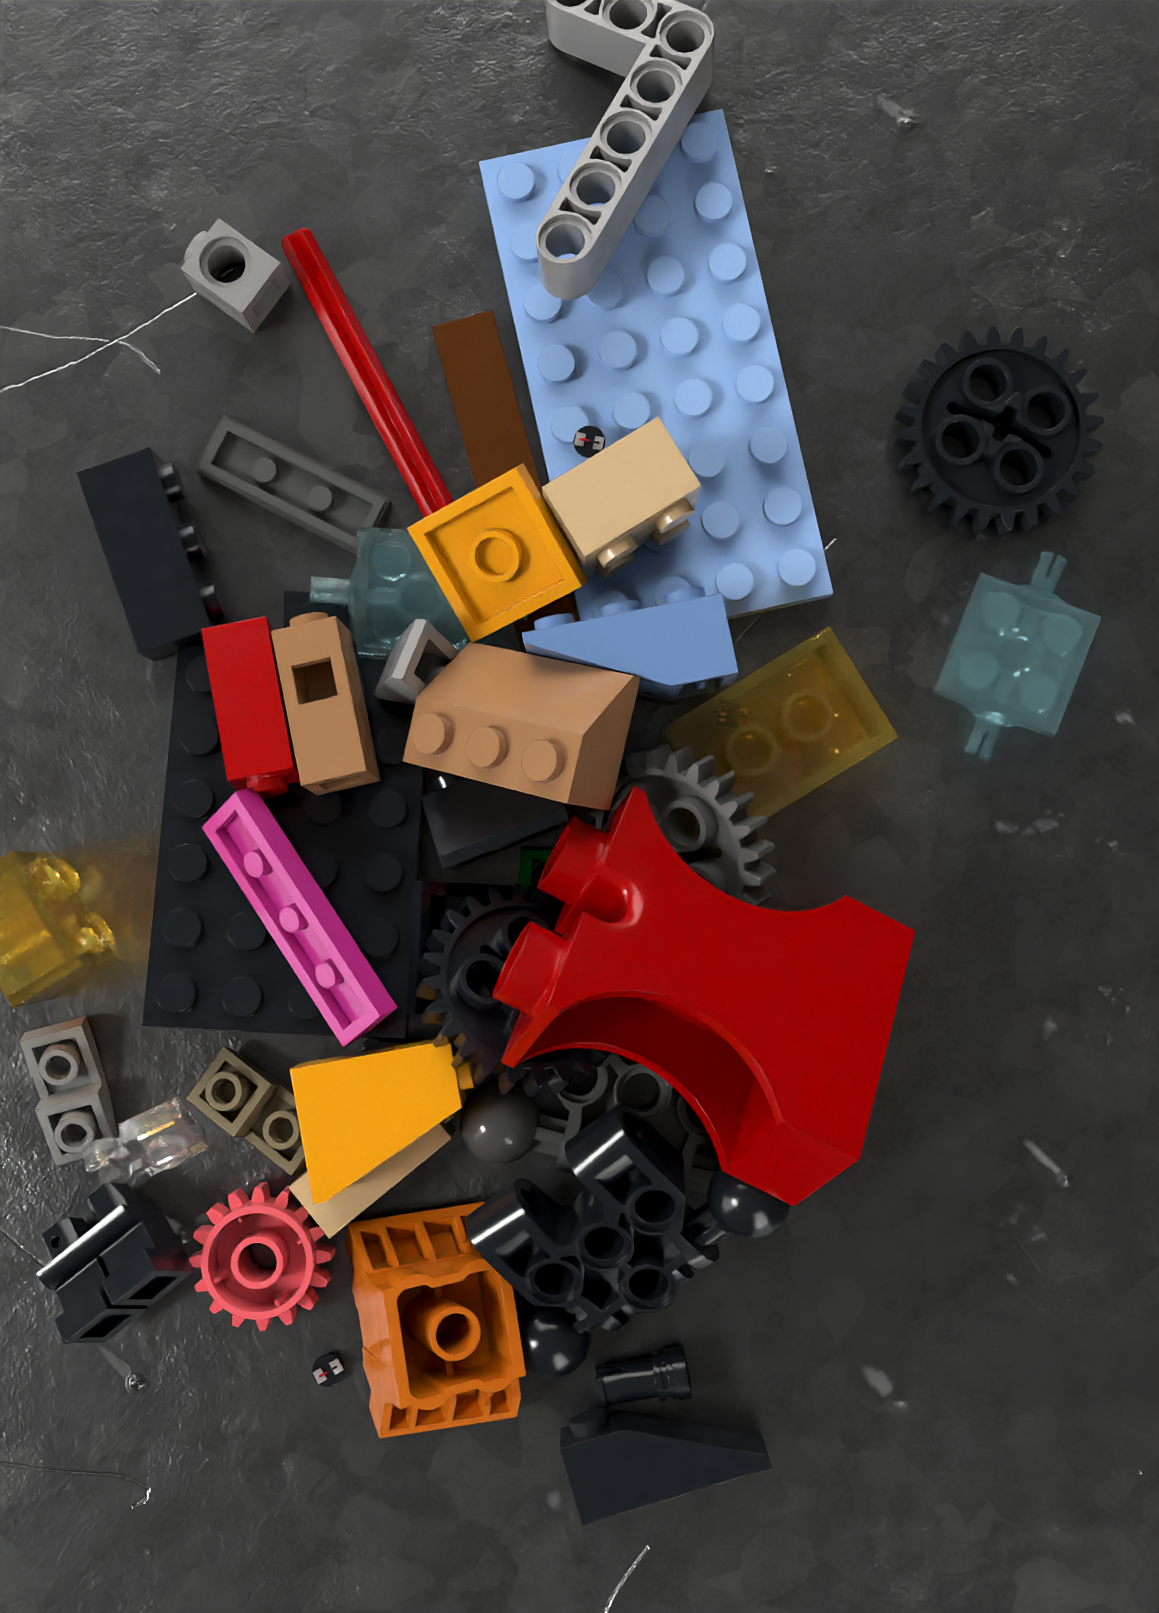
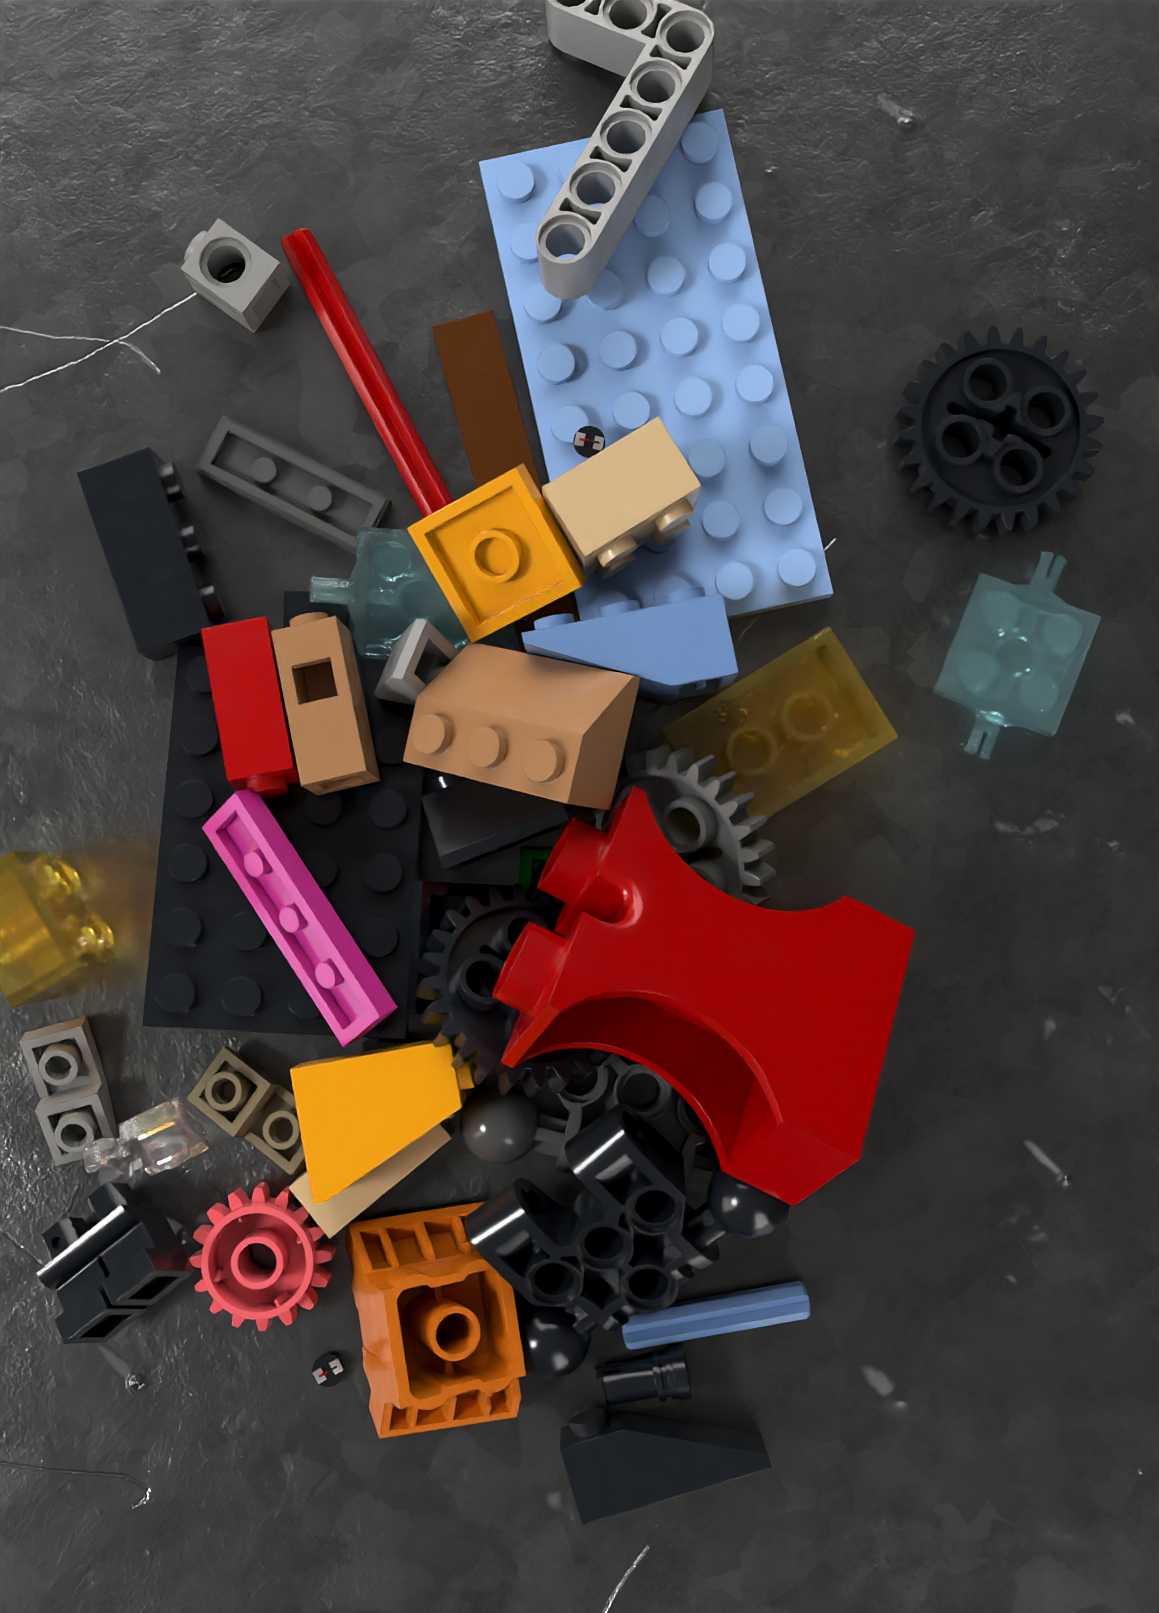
(718, 1315): none -> medium blue axle

